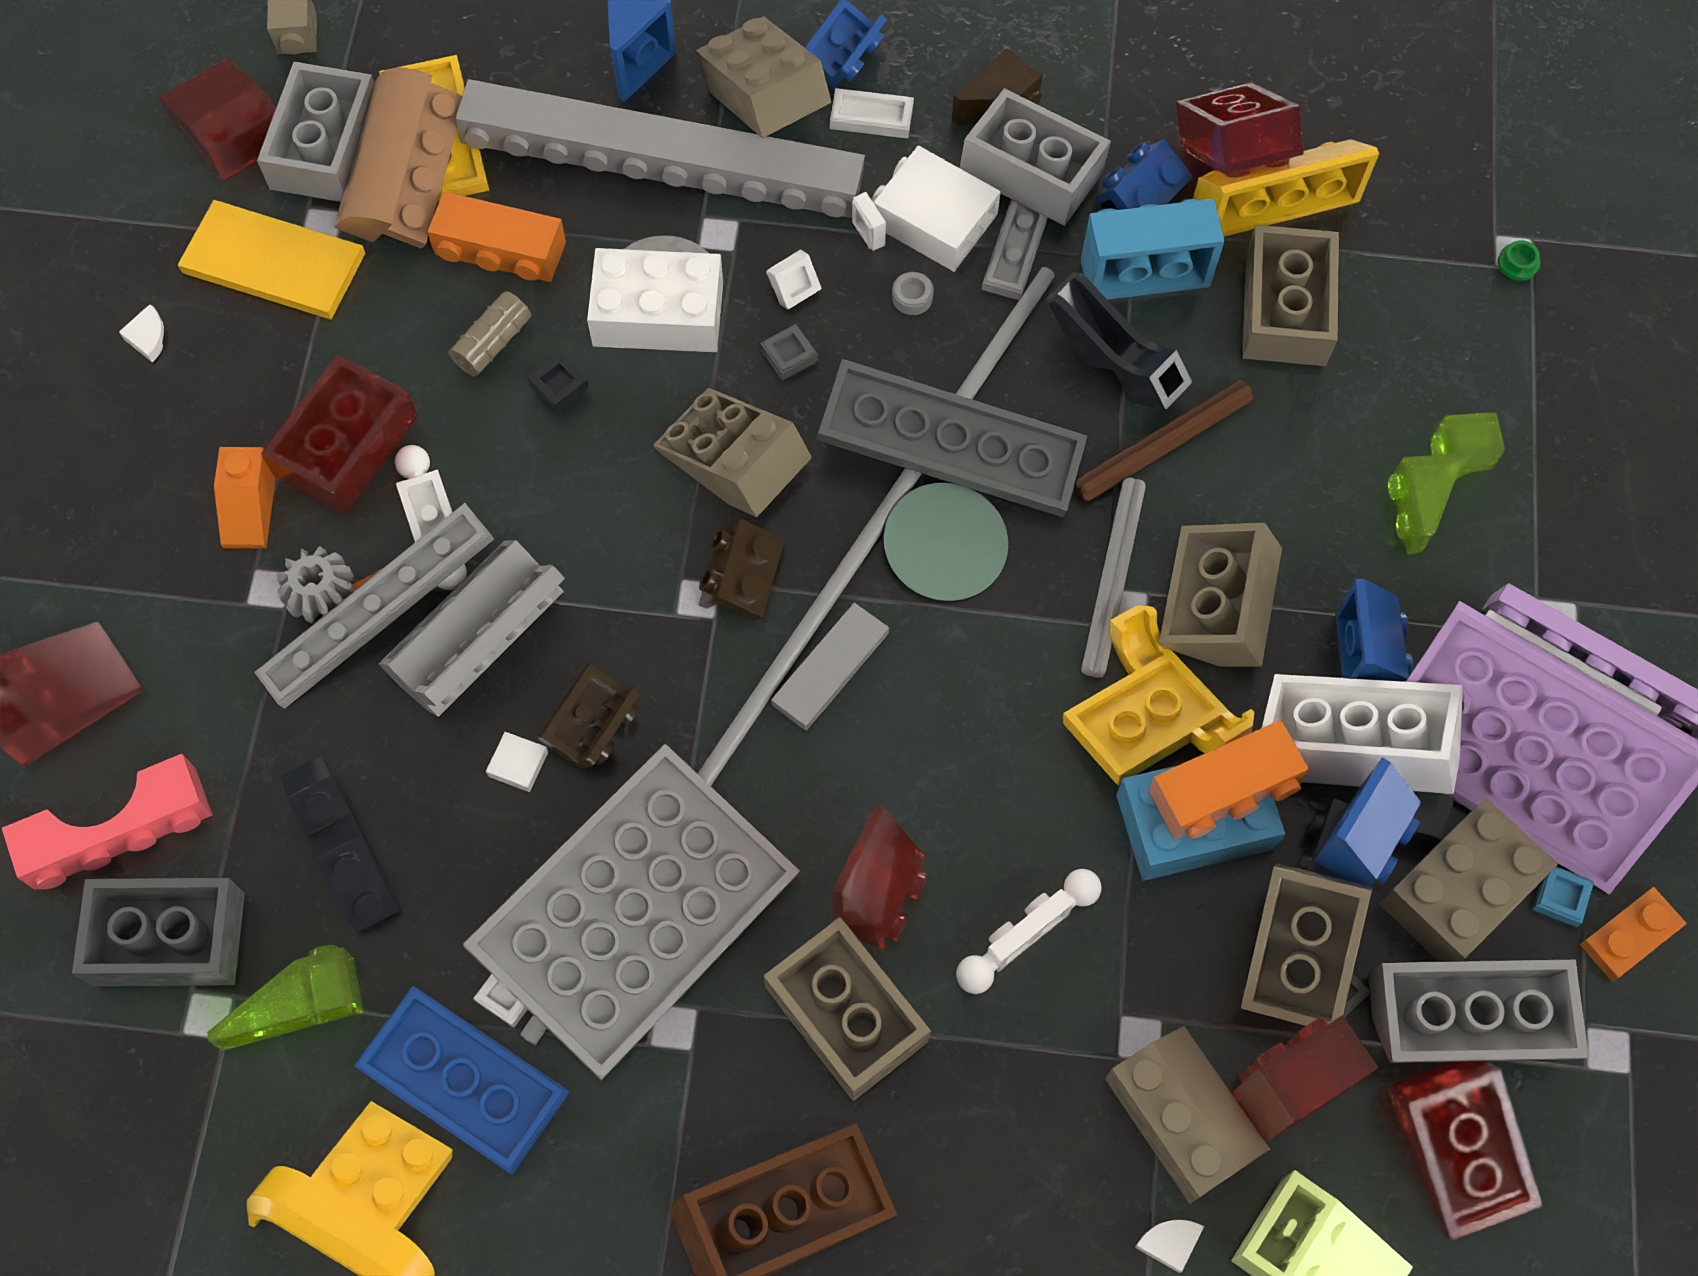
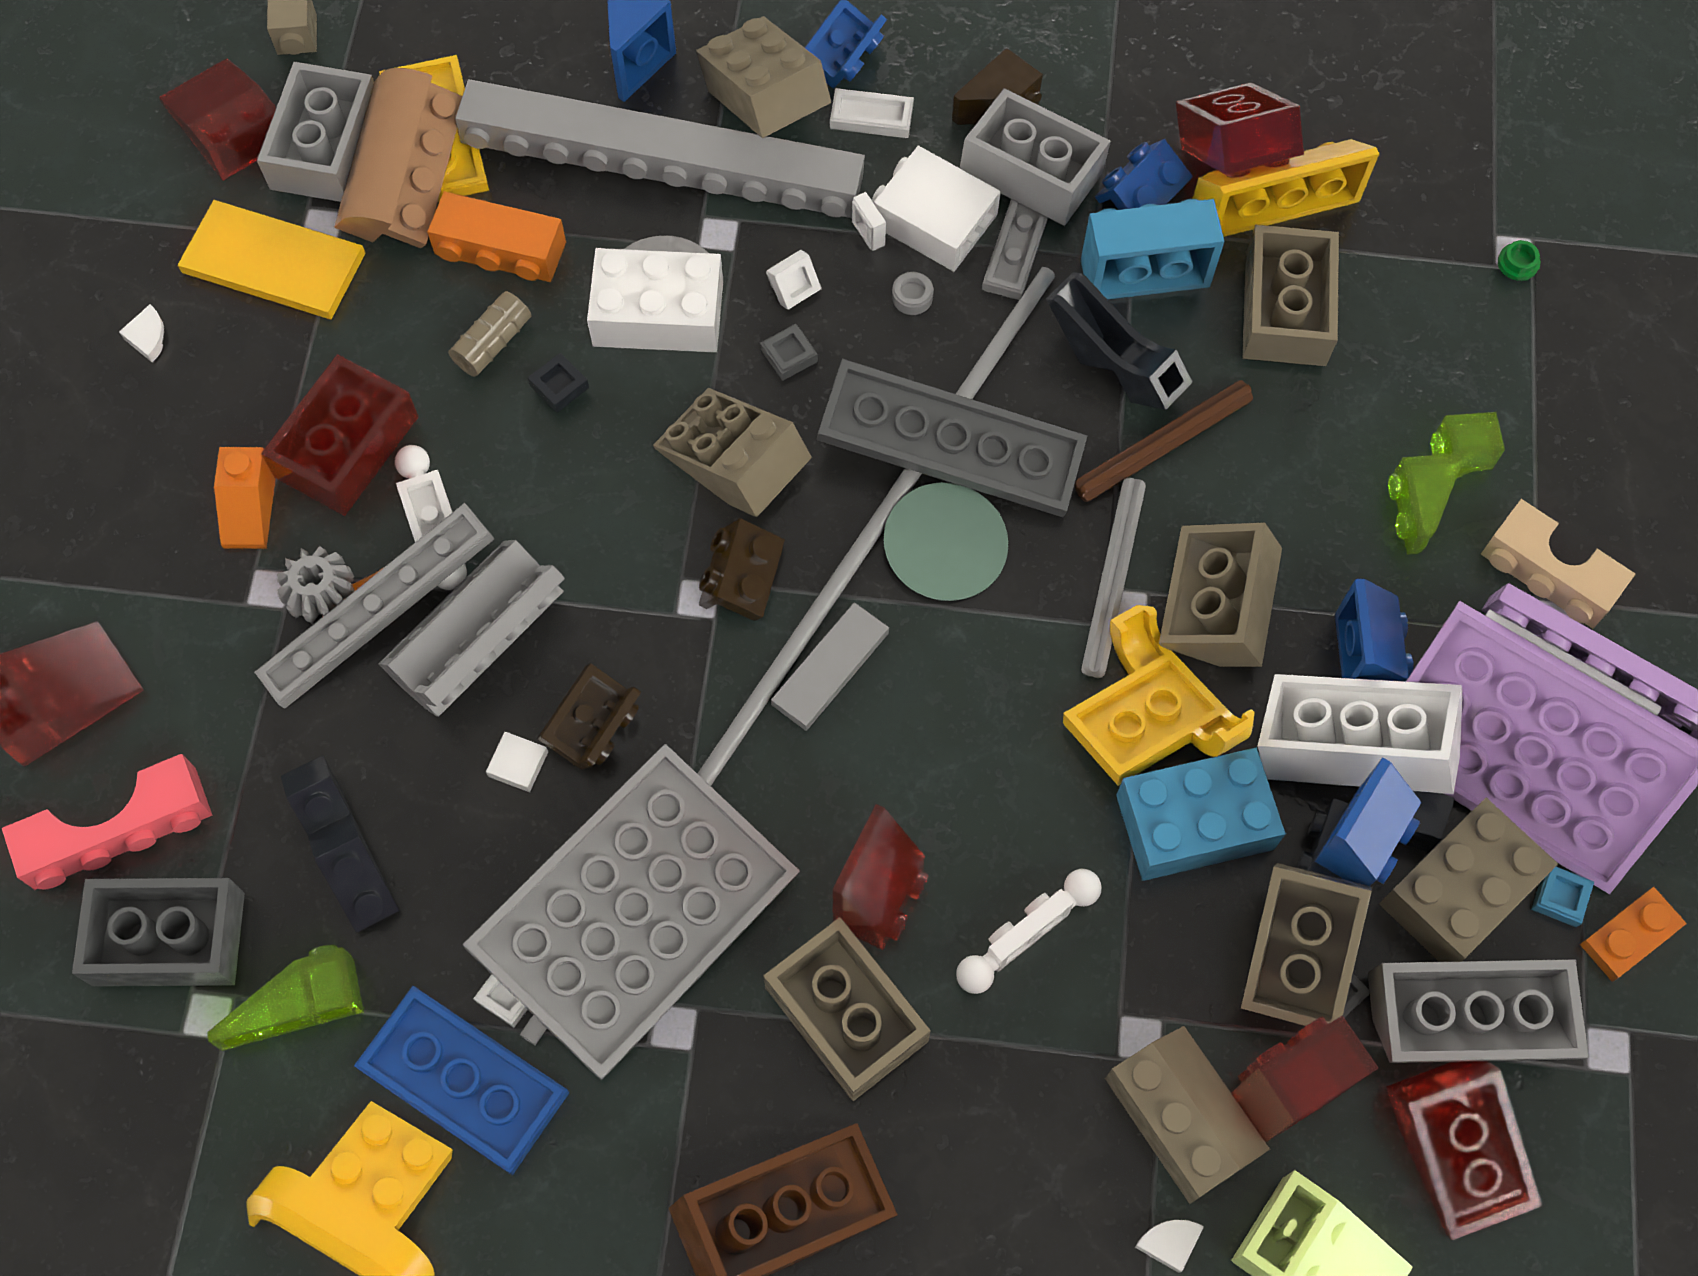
(1229, 781): orange brick -> none
(1580, 590): none -> tan arch

